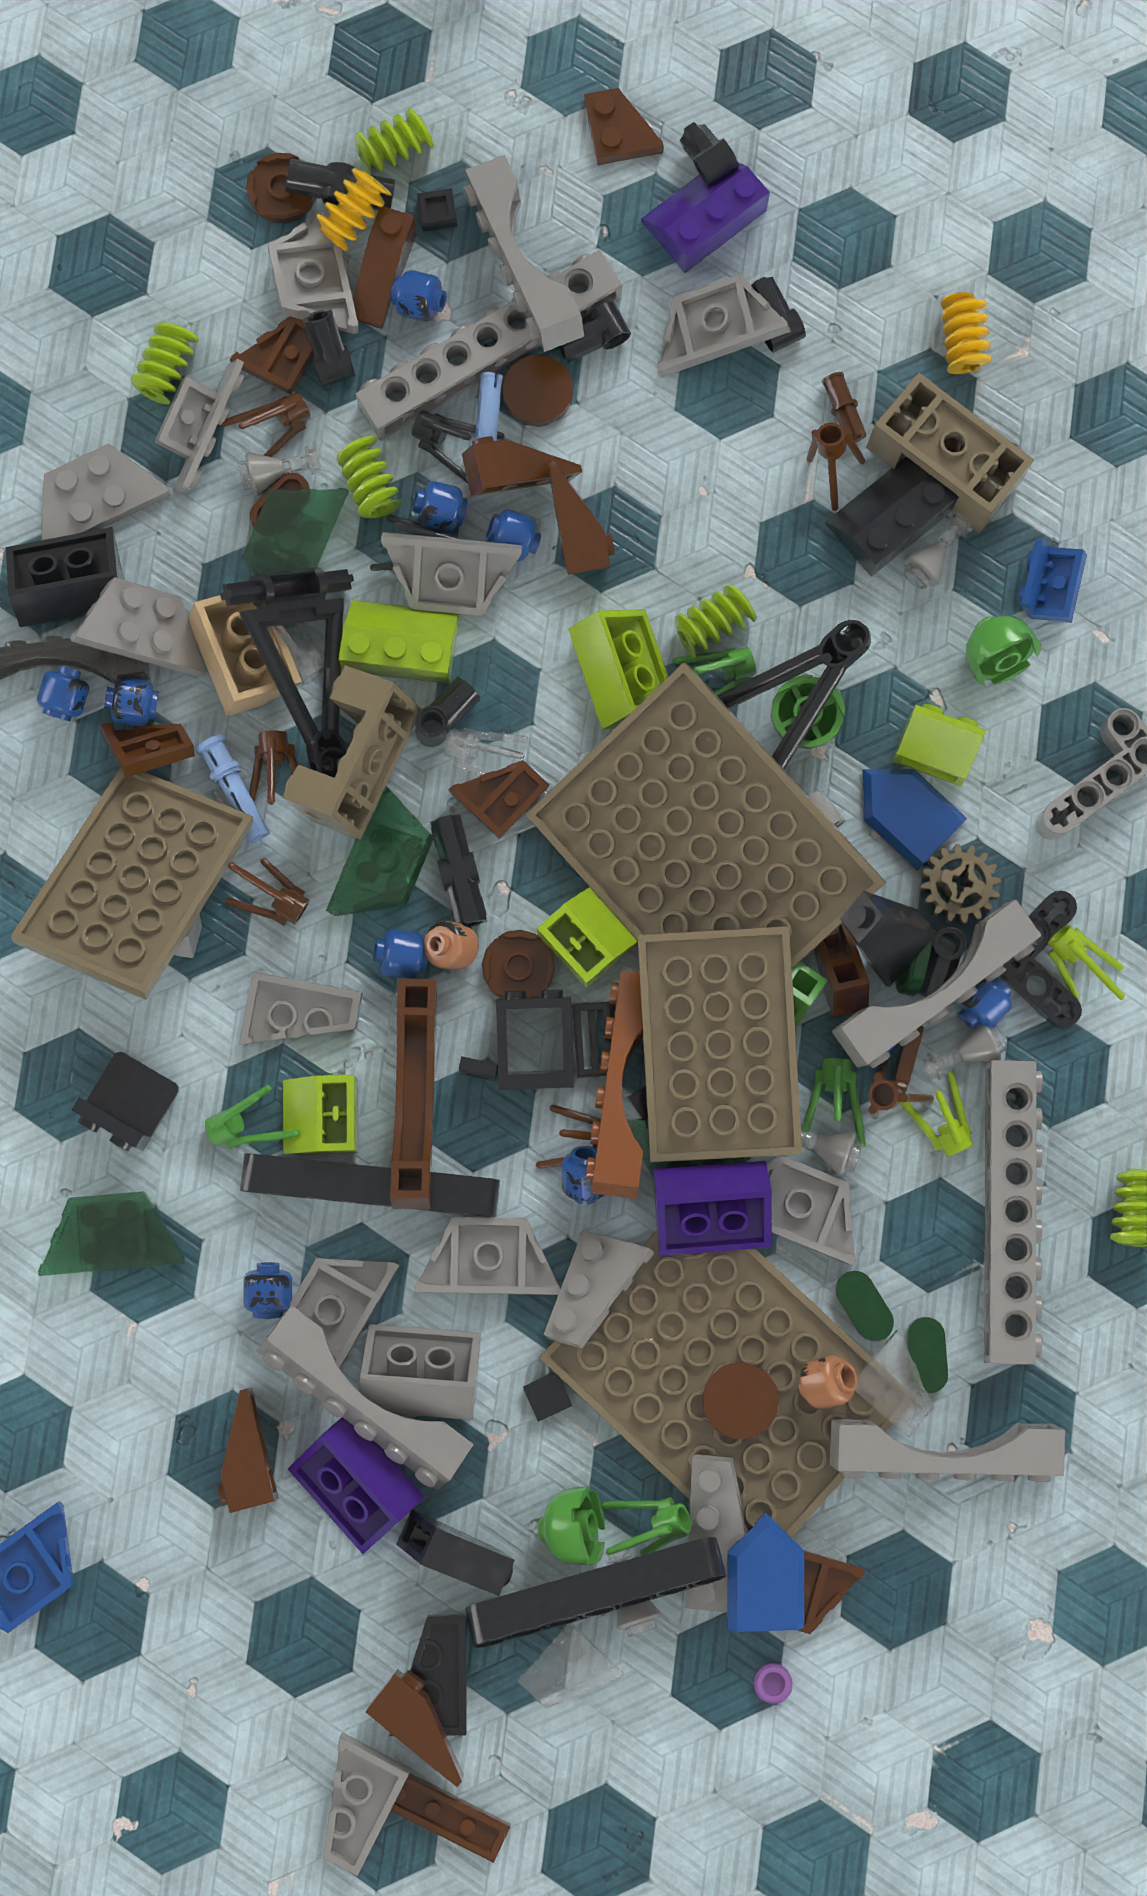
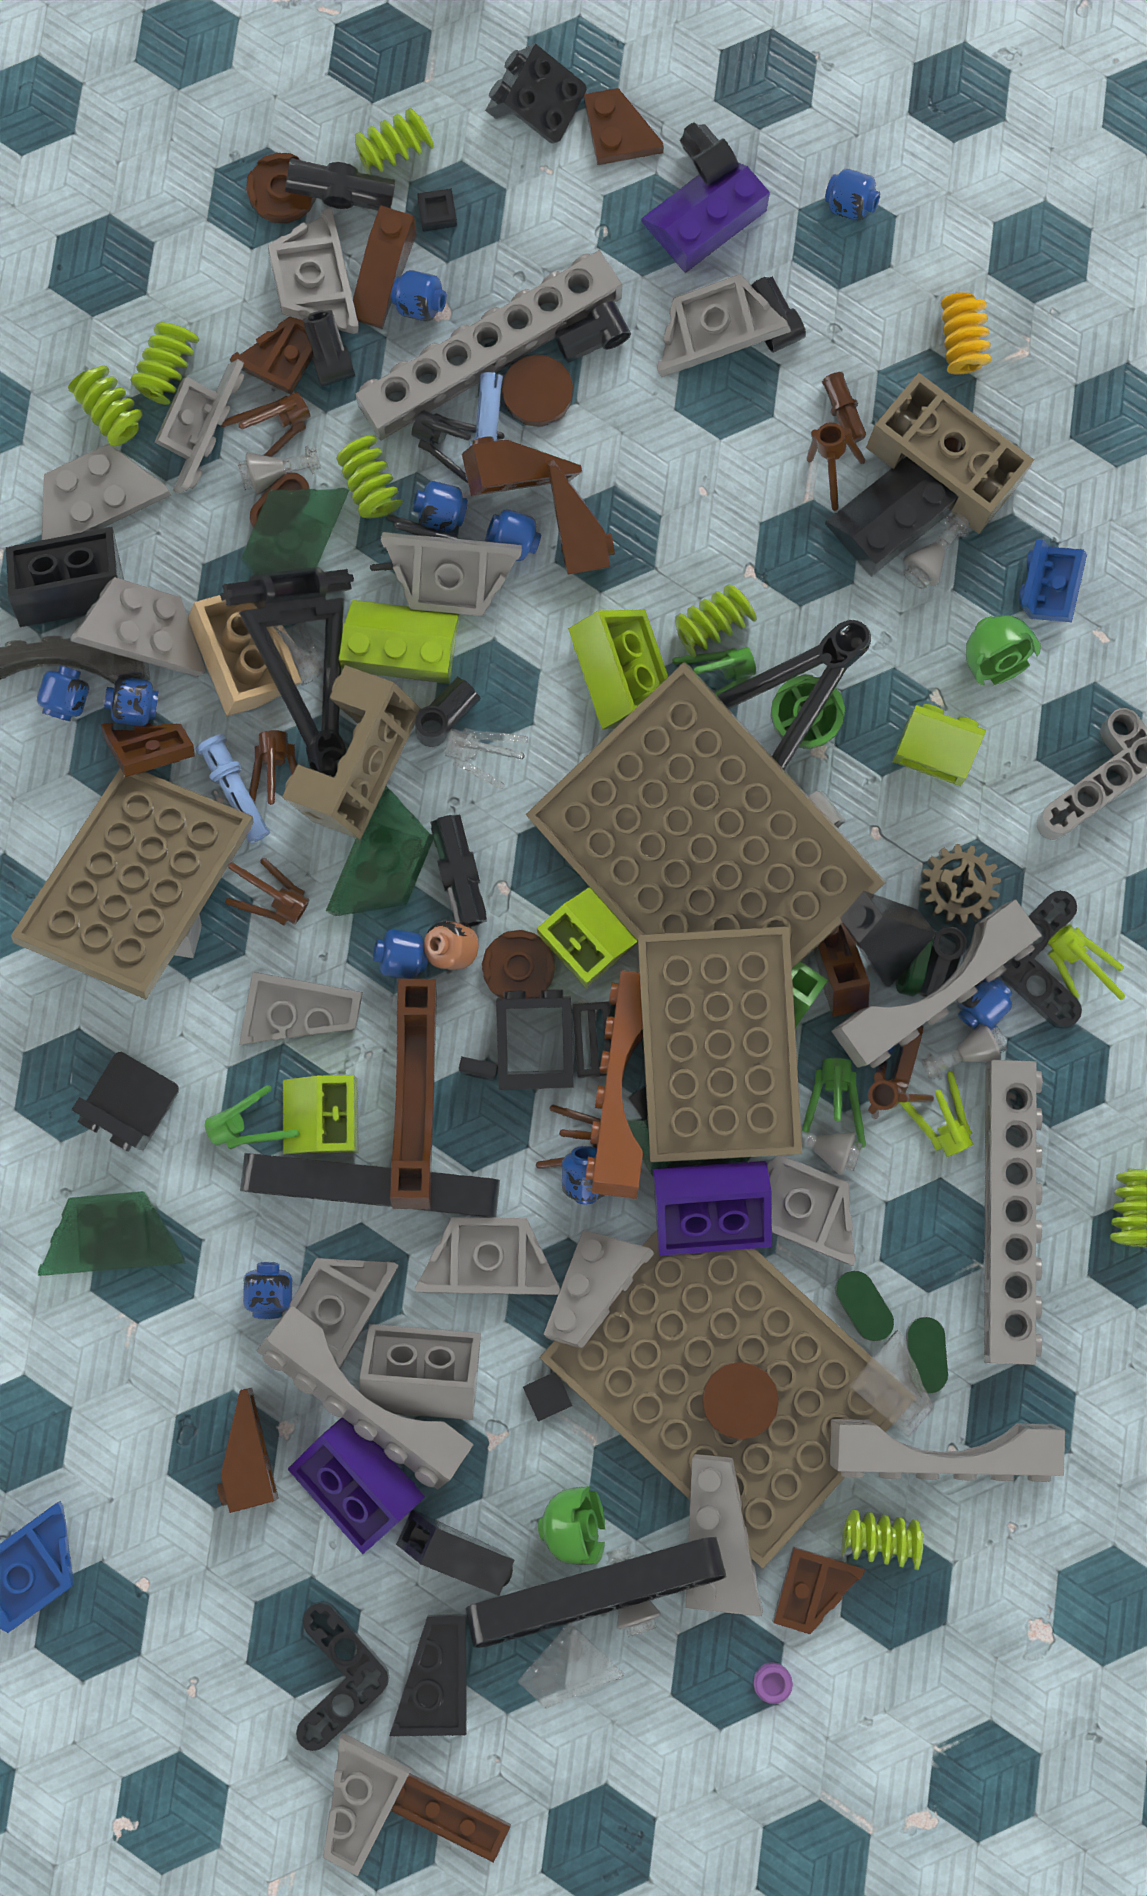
(105, 404): none -> lime piece
(351, 208): yellow piece -> none
(351, 1669): none -> black beam
(411, 1717): reddish brown slope -> none
(501, 795): reddish brown wing -> none
(537, 92): none -> black bracket
(548, 304): light grey arch -> none
(669, 1523): bright green plant -> none
(765, 1580): blue tile -> none
(827, 1382): nougat head -> none
(852, 194): none -> blue head
(883, 1538): none -> lime piece
(908, 813): blue tile -> none

